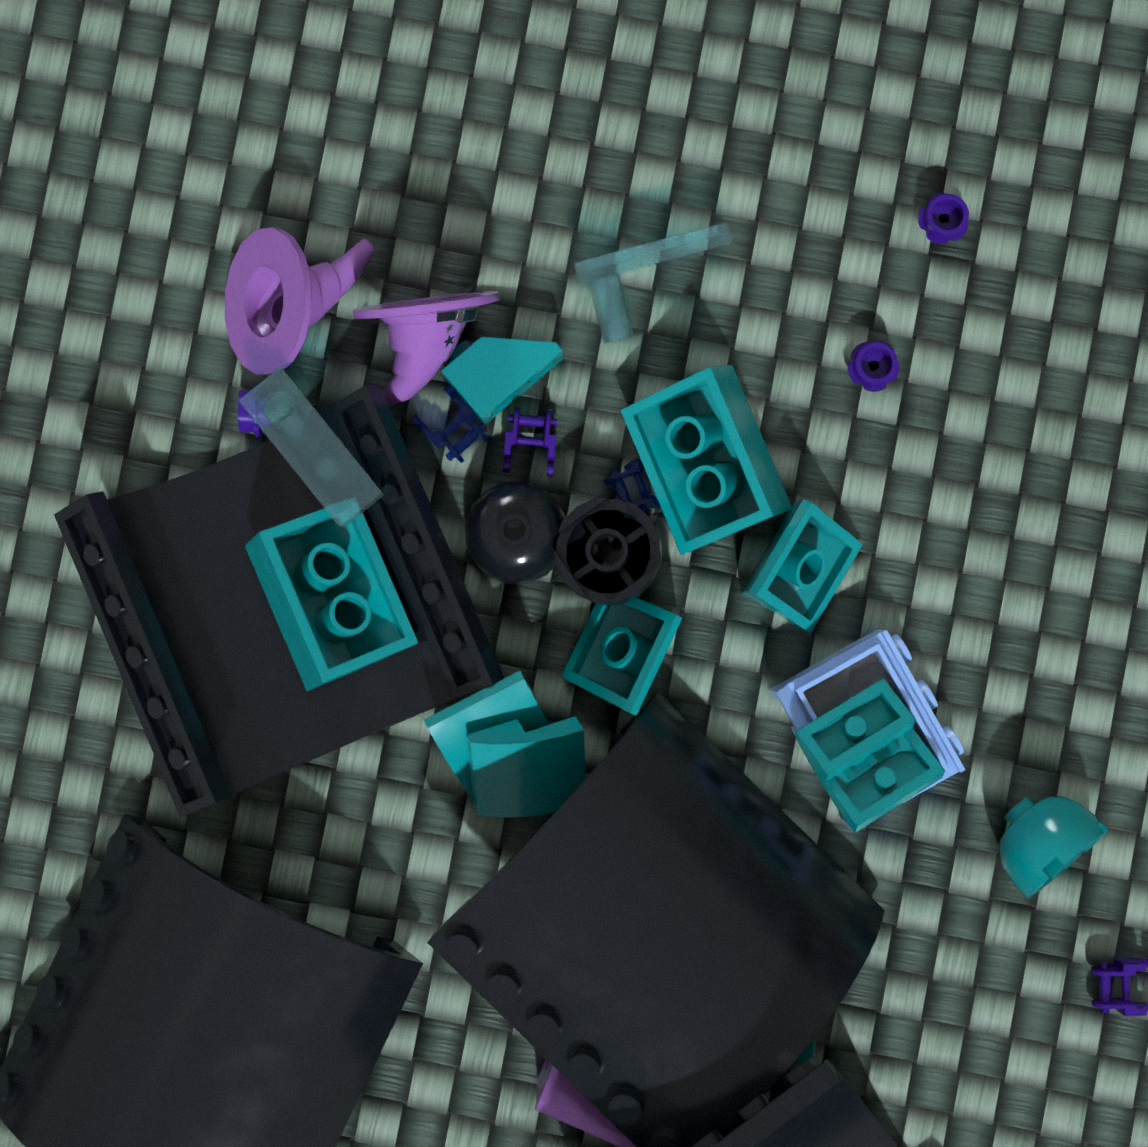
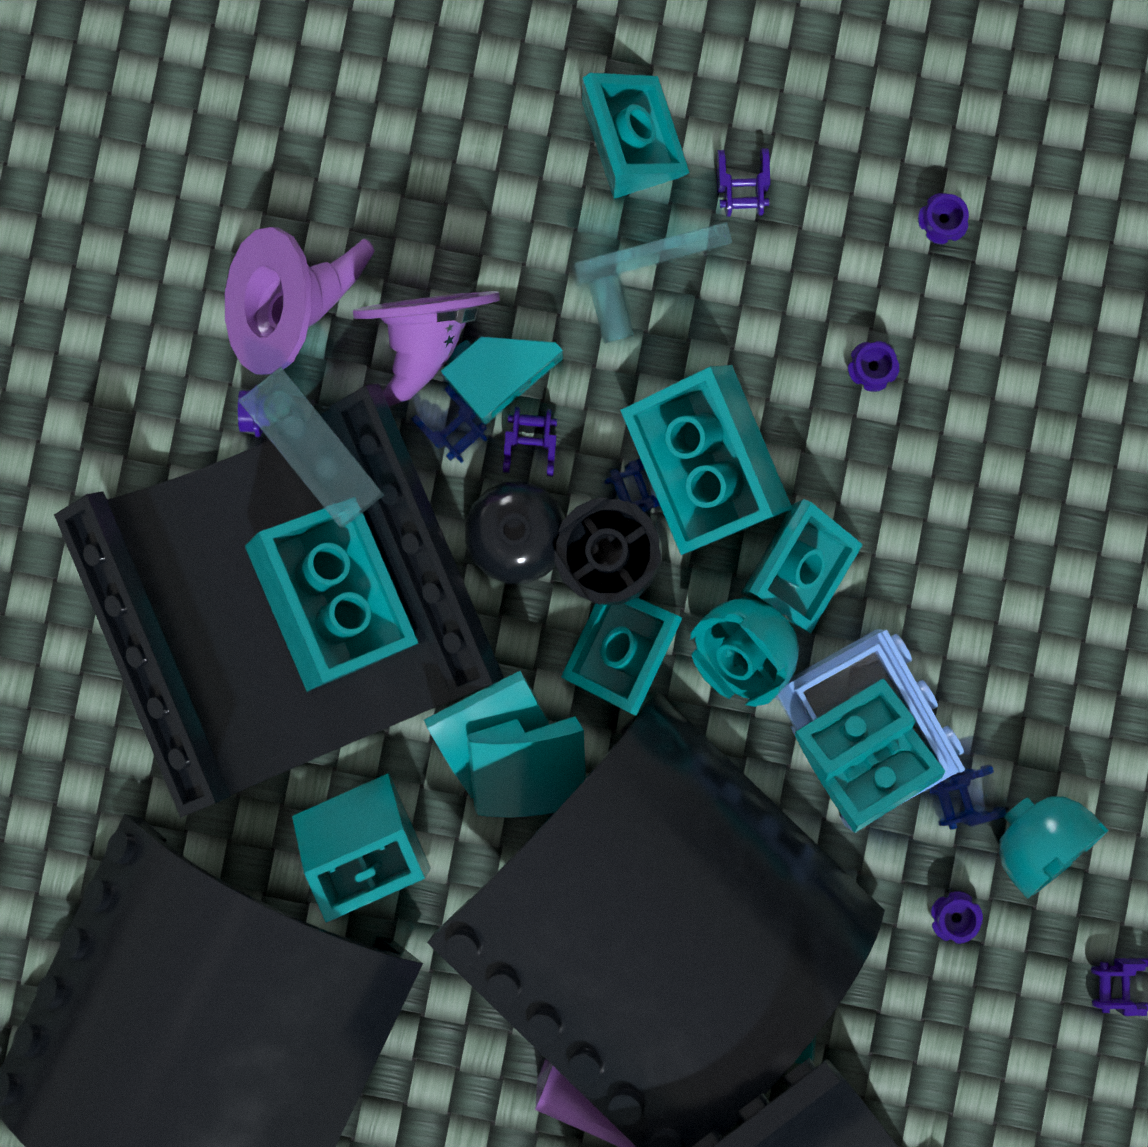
(359, 847): none -> teal slope
(632, 131): none -> teal slope
(746, 650): none -> teal cylinder
(761, 184): none -> dark purple piece
(969, 922): none -> dark purple plate
(970, 816): none -> clear blue piece

